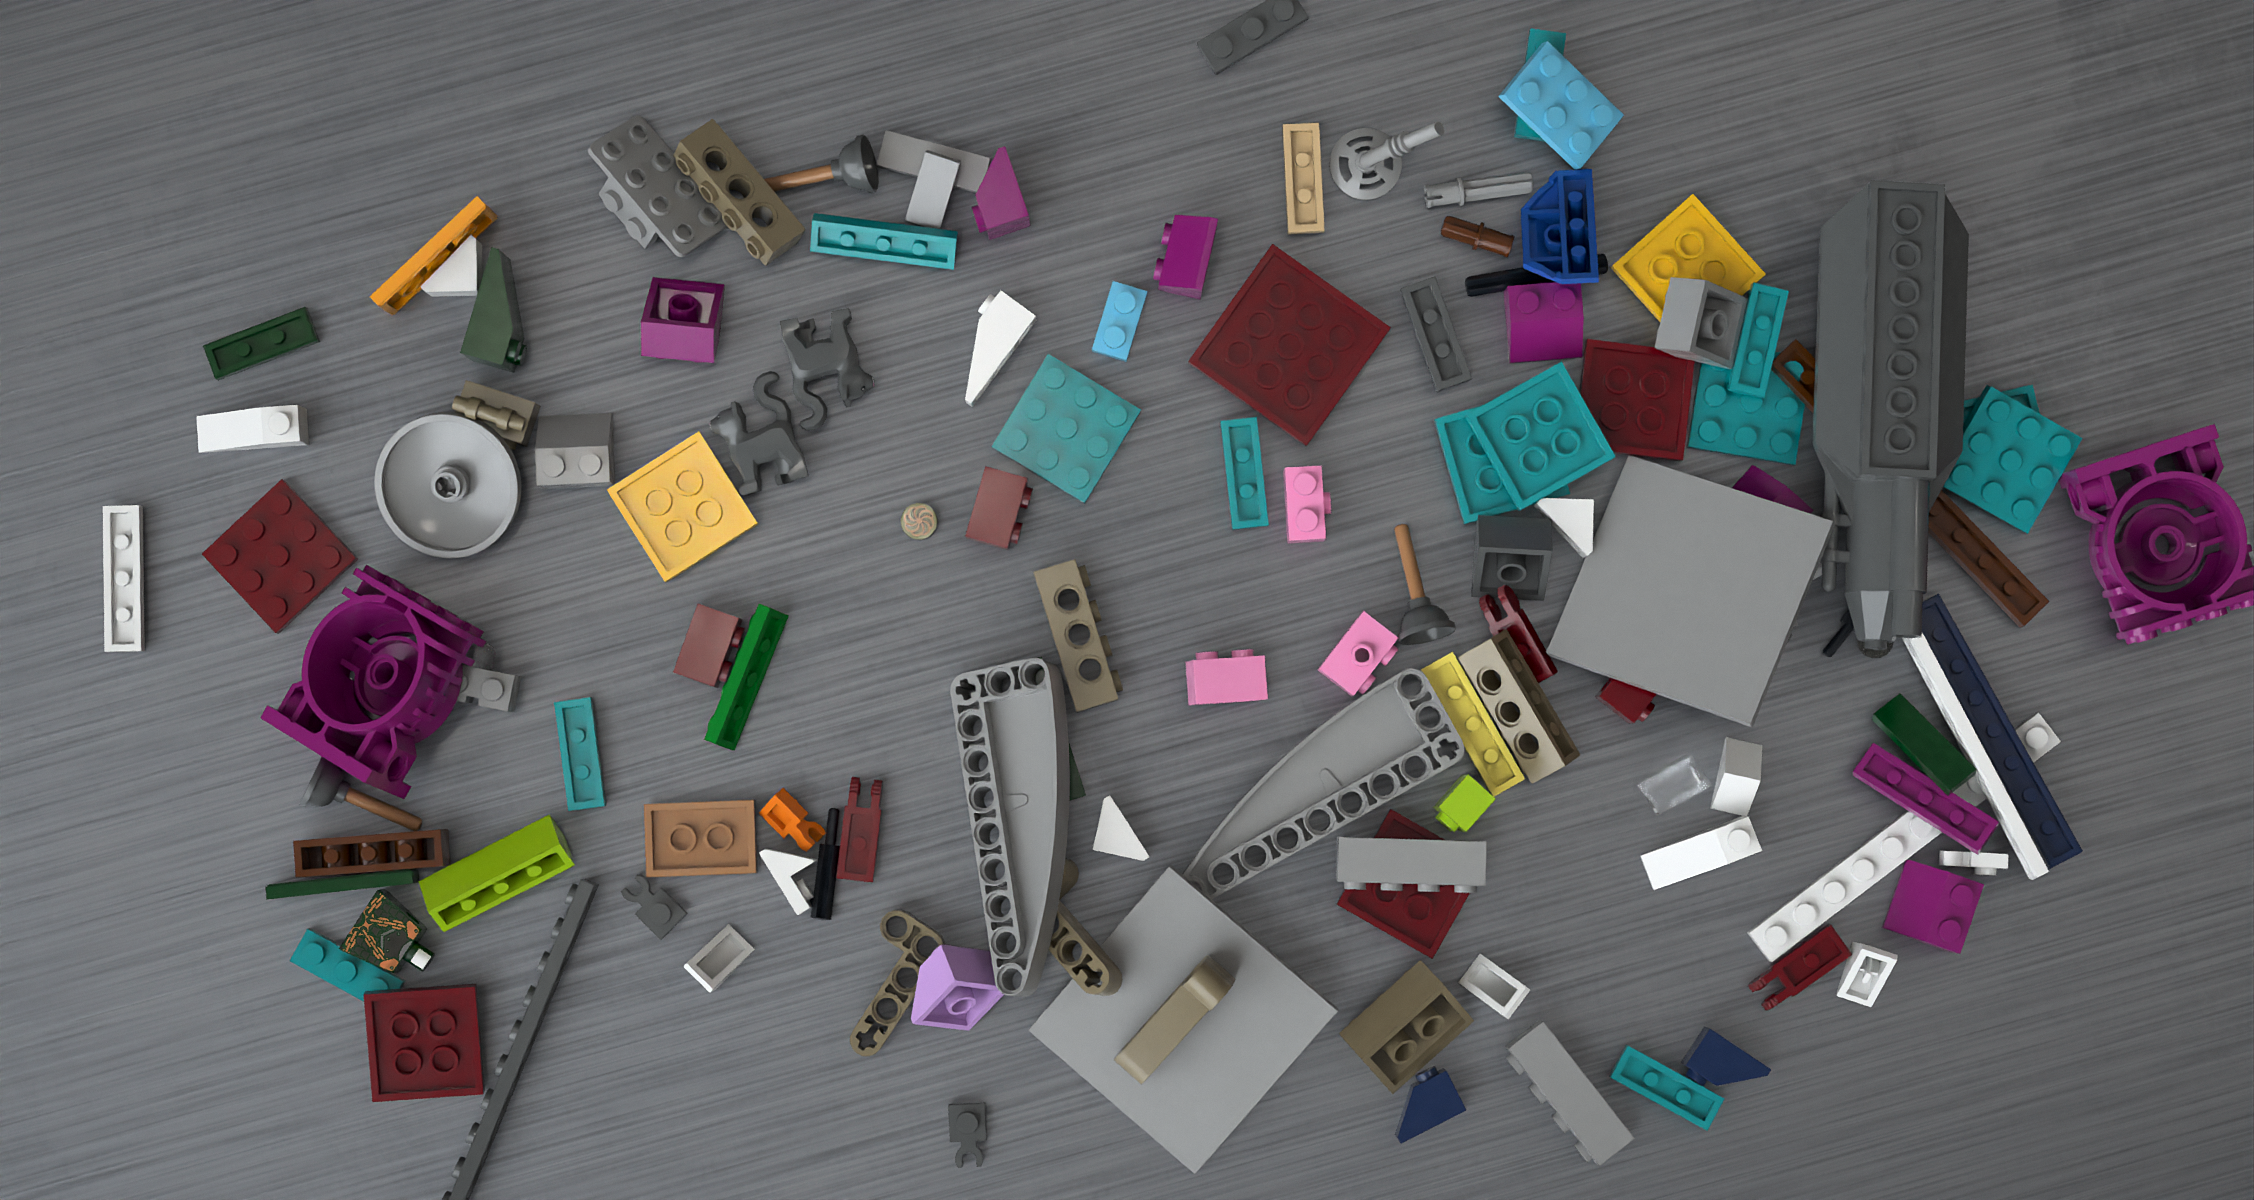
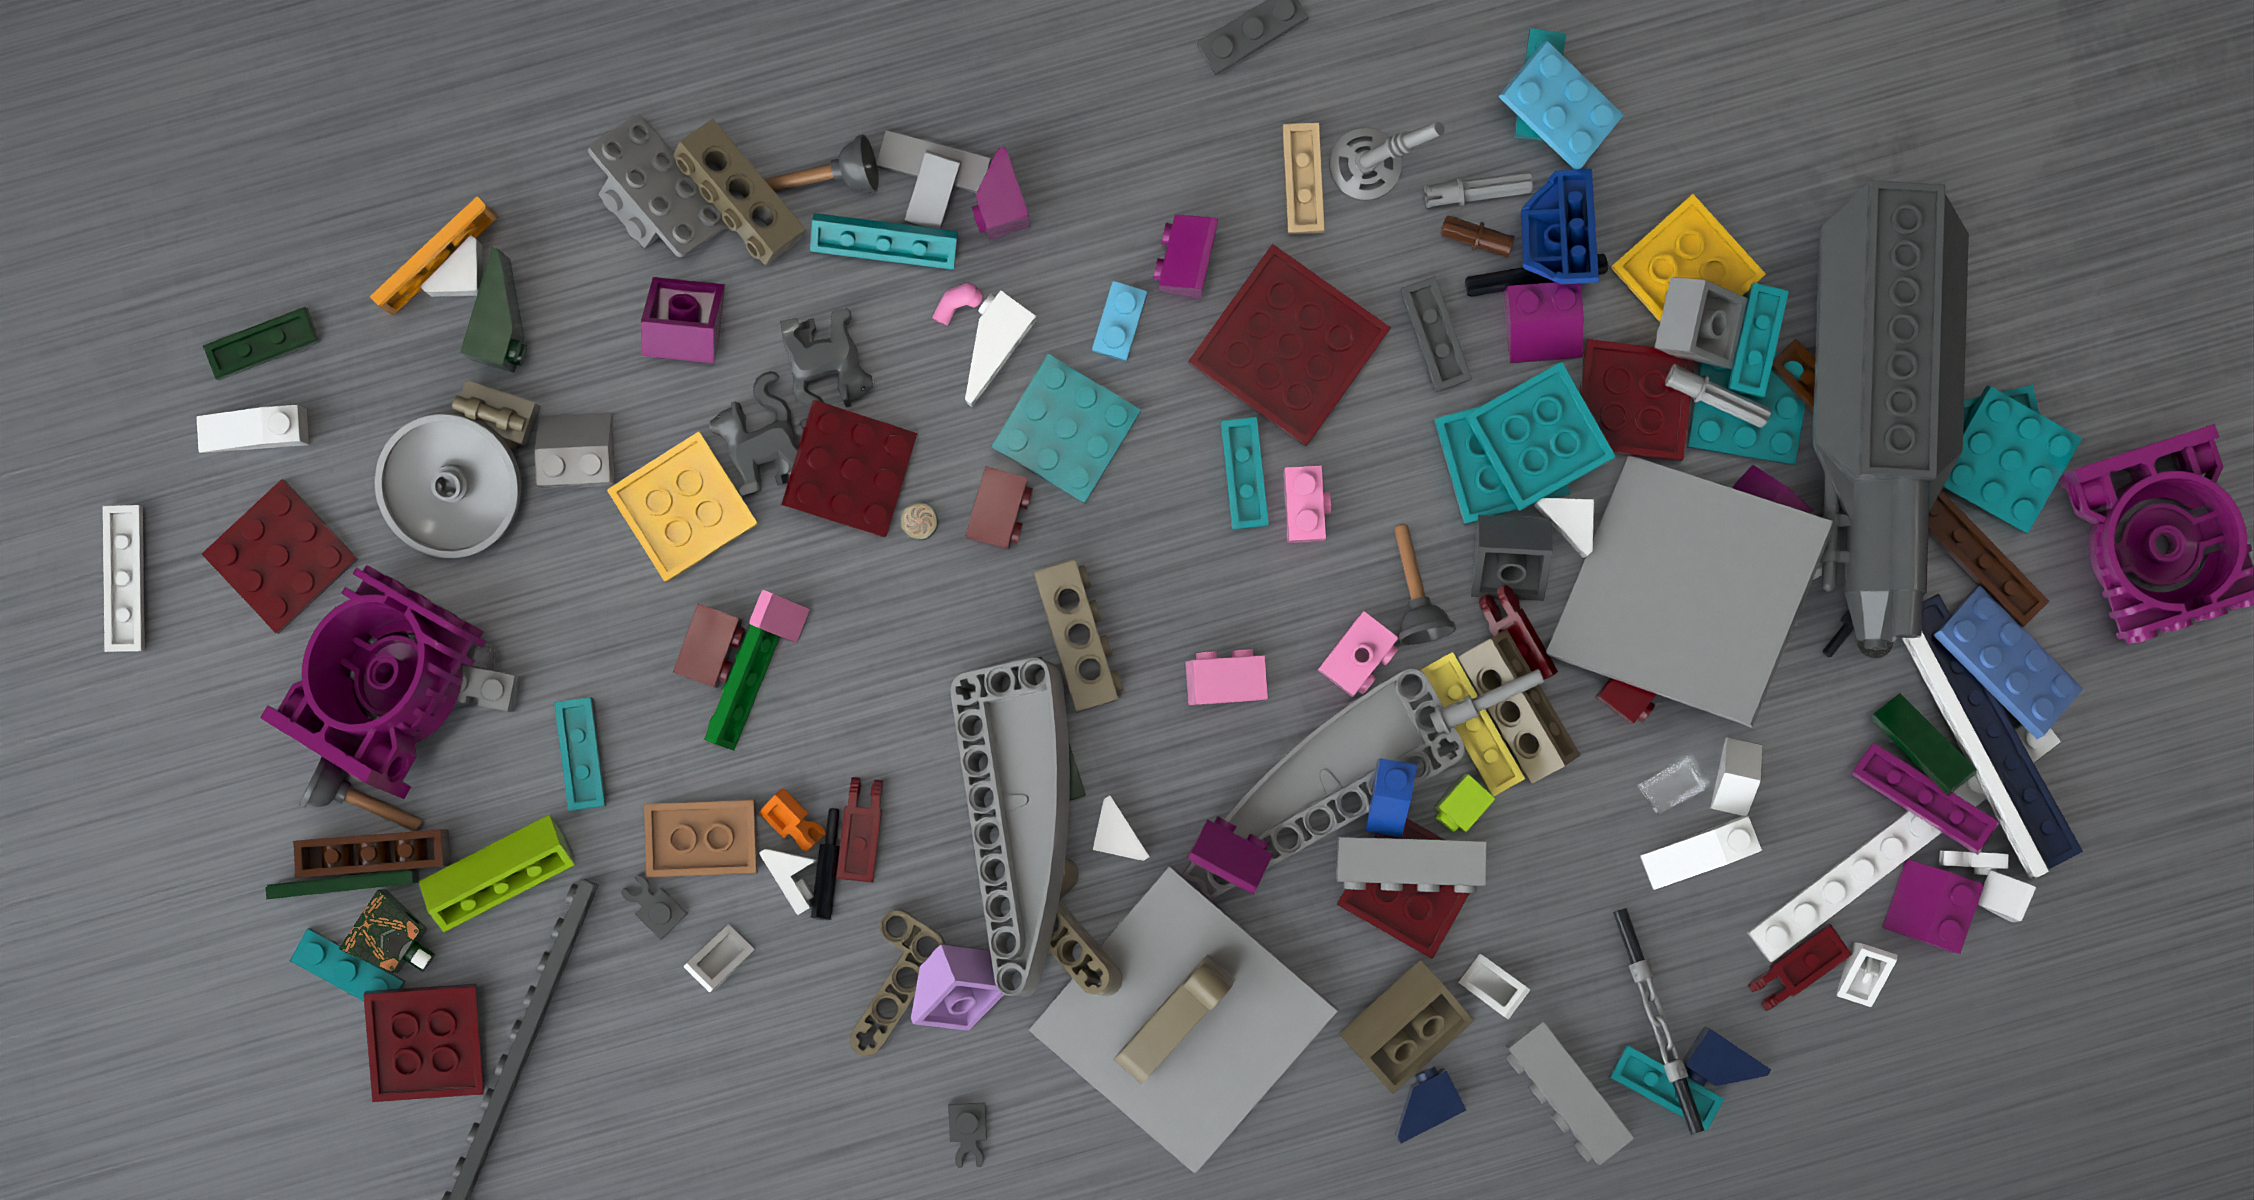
(779, 616): none -> bright pink tile
(849, 468): none -> dark red plate
(956, 297): none -> bright pink arm
(1230, 855): none -> magenta slope
(1390, 797): none -> blue slope
(1468, 708): none -> light grey pin
(1674, 1069): none -> piece
(1715, 395): none -> light grey axle
(2006, 896): none -> white slope
(2008, 662): none -> medium blue plate

